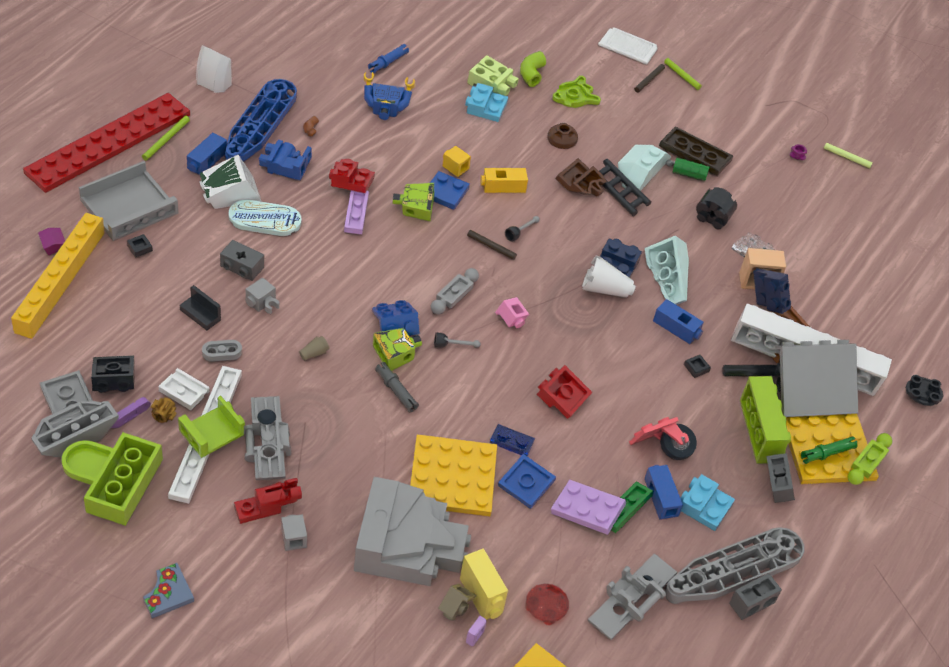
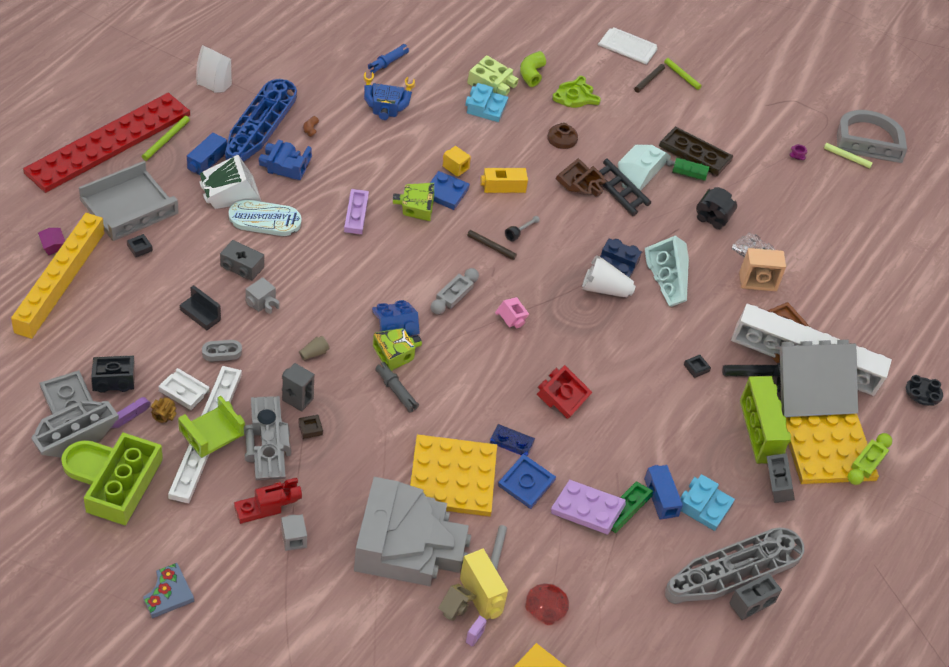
(298, 386): none -> dark grey brick
(310, 426): none -> dark brown plate
(349, 177): red plate -> none
(442, 340): hinge -> none
(498, 545): none -> light grey bar
(627, 591): light grey piece -> none
(675, 439): plate -> none
(678, 321): blue brick -> none
(772, 290): dark blue plate -> none
(823, 451): green pin -> none
(869, 147): none -> light grey window

